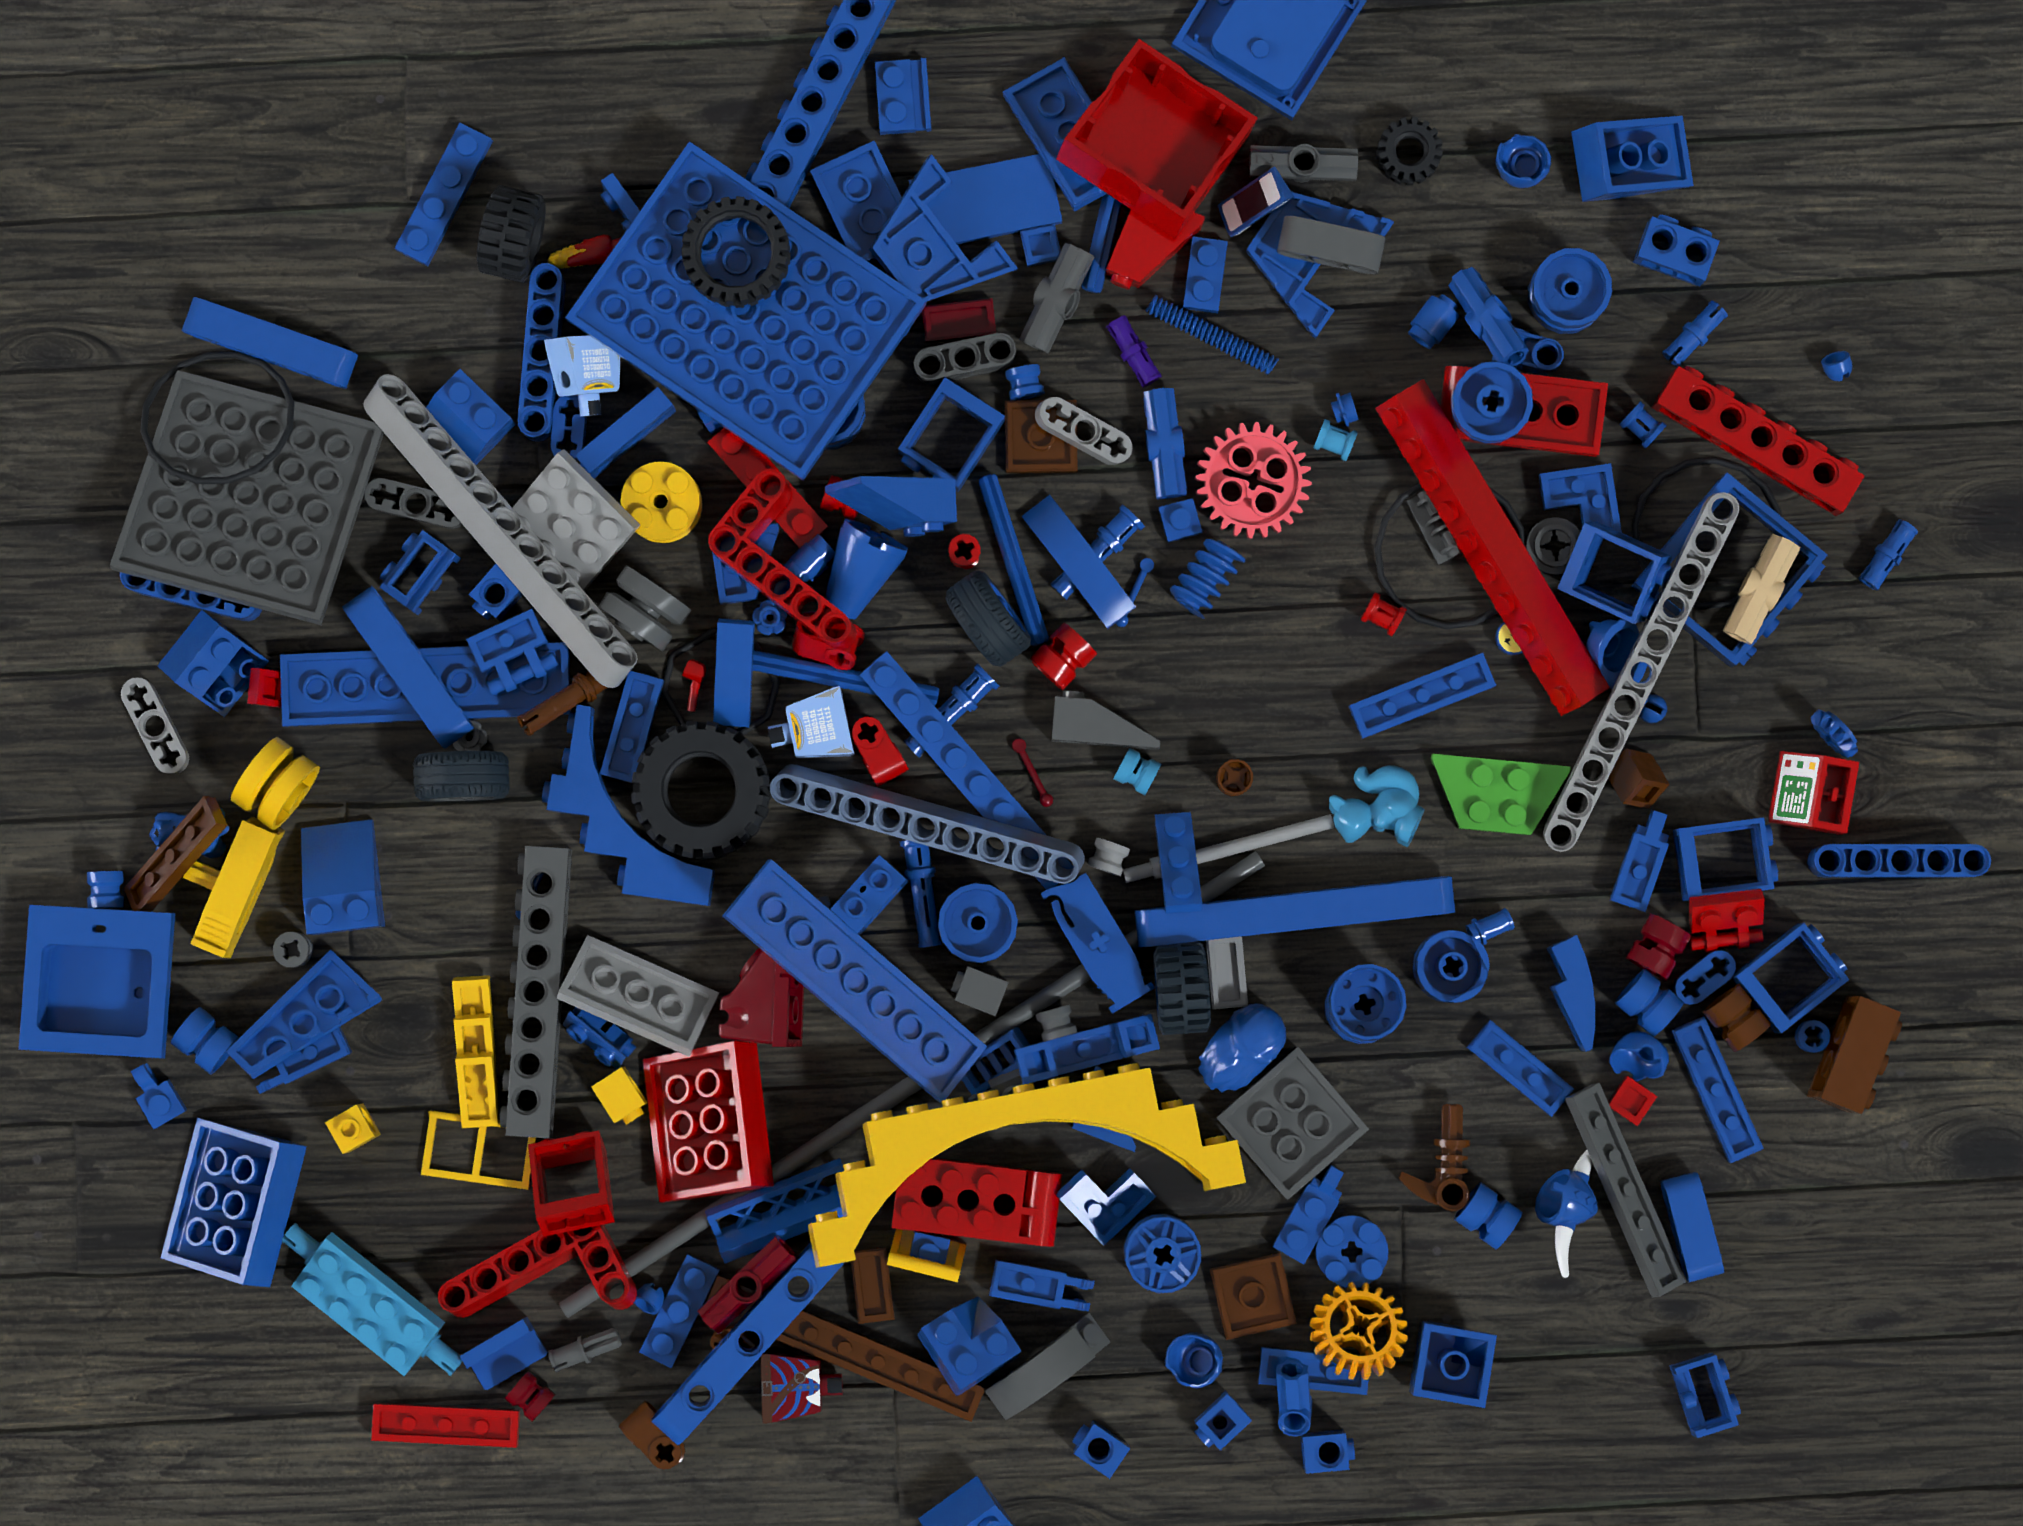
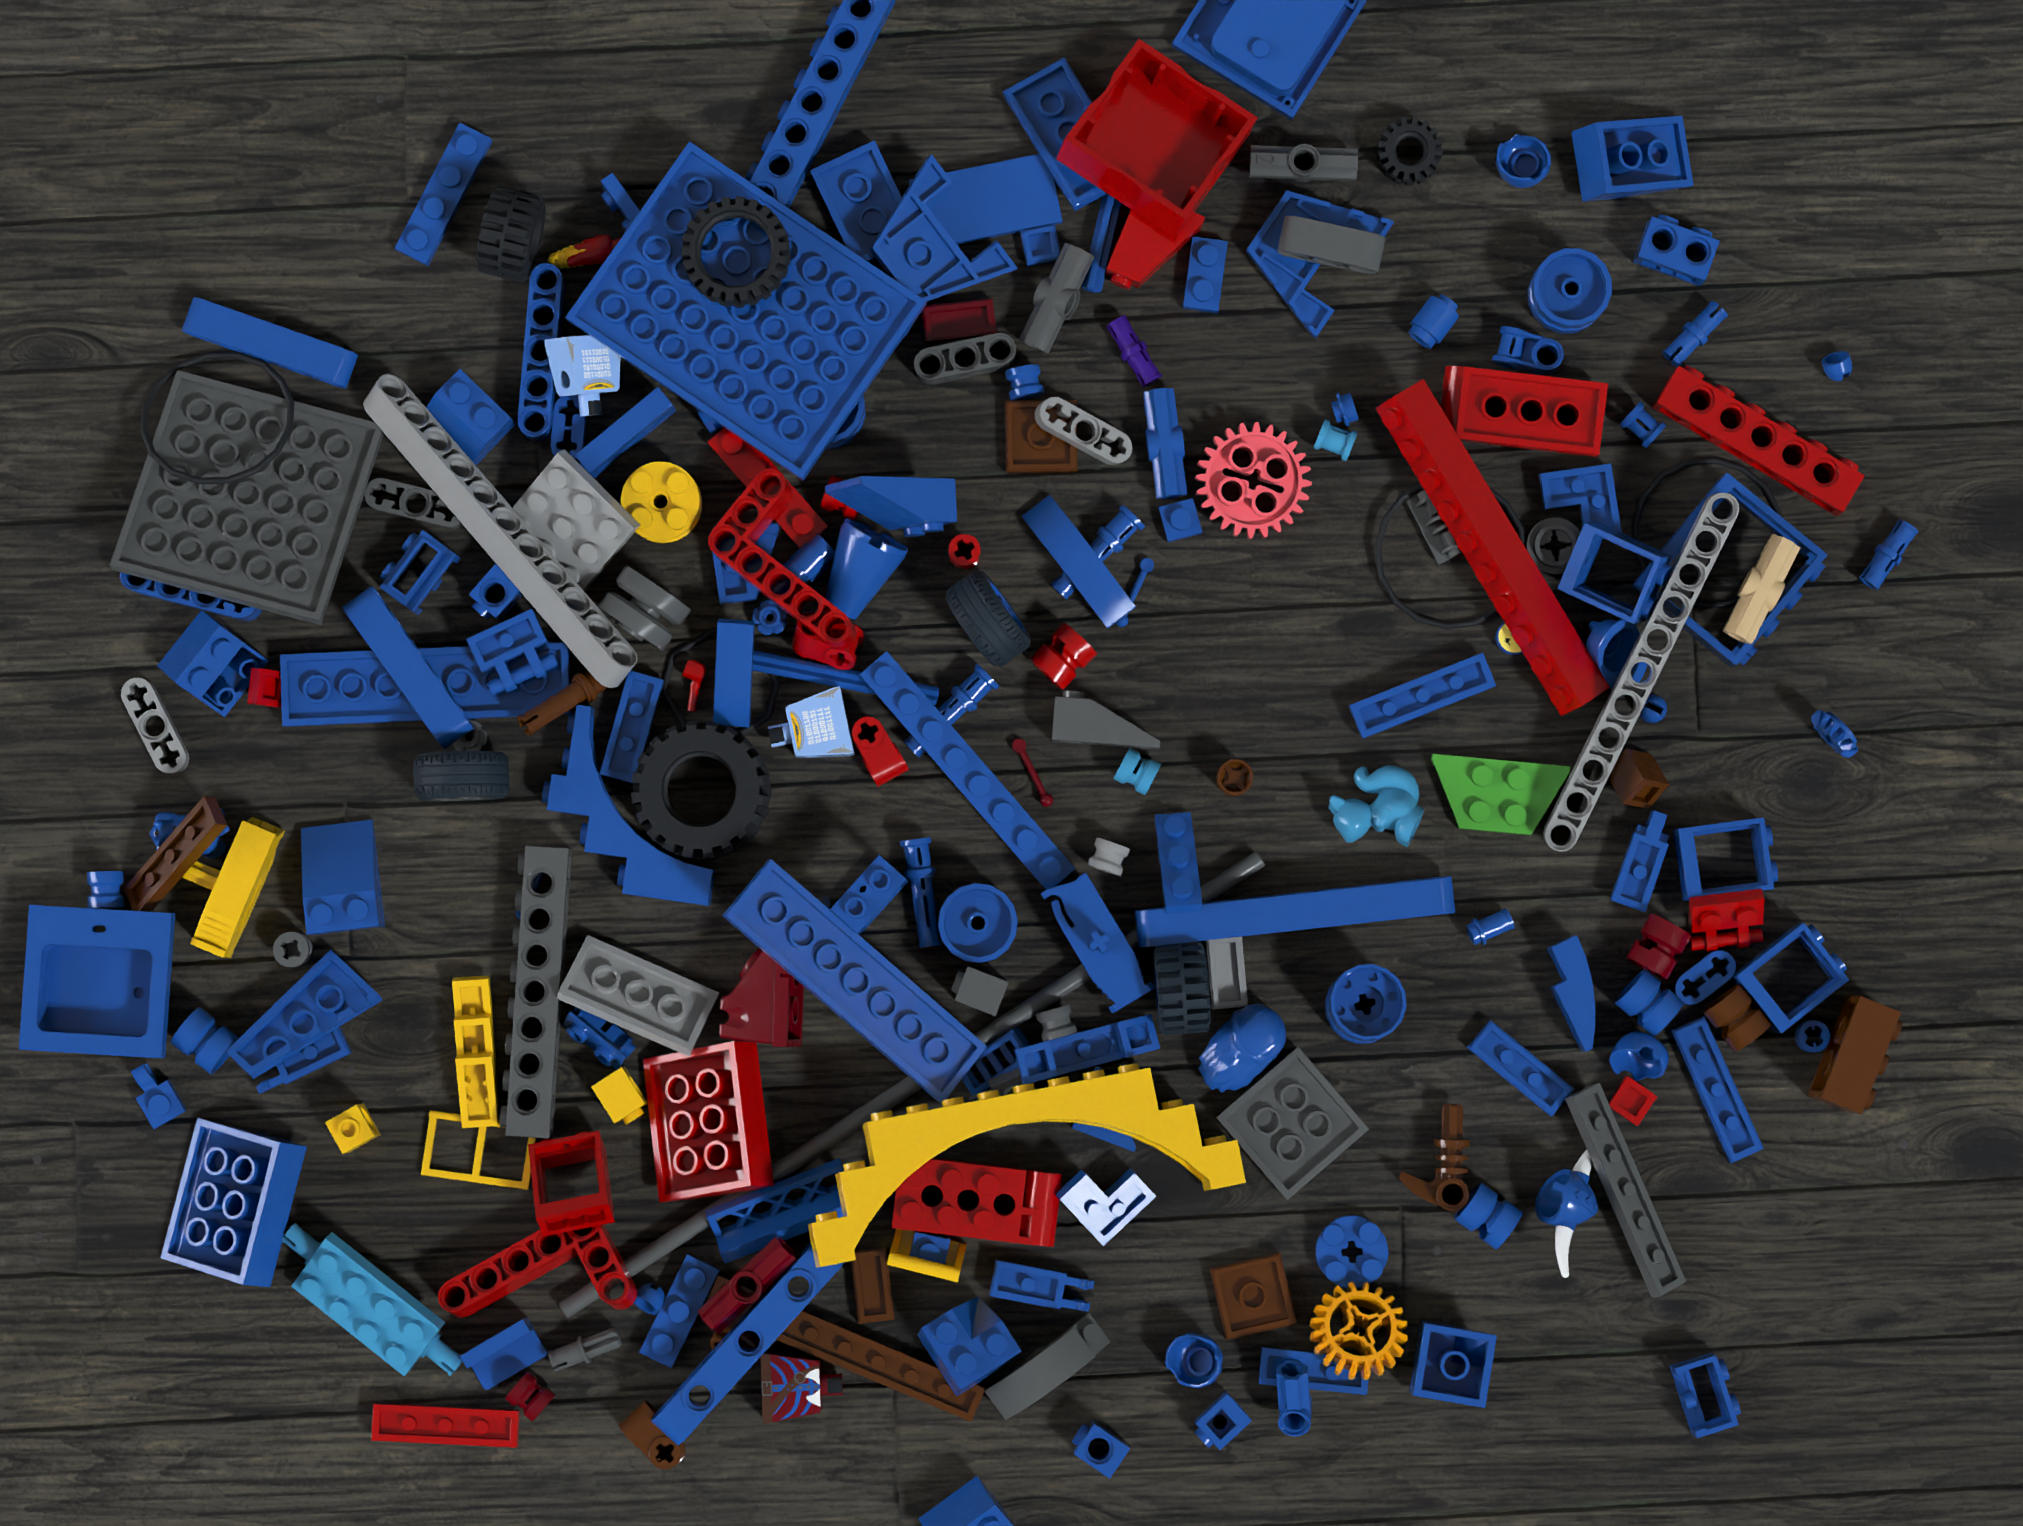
(275, 783): yellow wheel -> none
(903, 96): blue plate -> none
(943, 818): sand blue beam -> none
(969, 404): blue window -> none
(1013, 559): blue axle -> none
(1155, 1232): blue wheel -> none
(1206, 576): blue piece -> none
(1212, 336): blue piece -> none
(1237, 846): light grey bar -> none
(1254, 202): slope -> none
(1309, 1216): blue hinge -> none
(1310, 1451): blue brick -> none
(1383, 614): red bush -> none
(1470, 973): blue brick -> none
(1488, 317): blue piece -> none
(1509, 390): blue wheel -> none
(1692, 1227): blue beam -> none
(1813, 792): slope -> none
(1916, 860): blue beam -> none

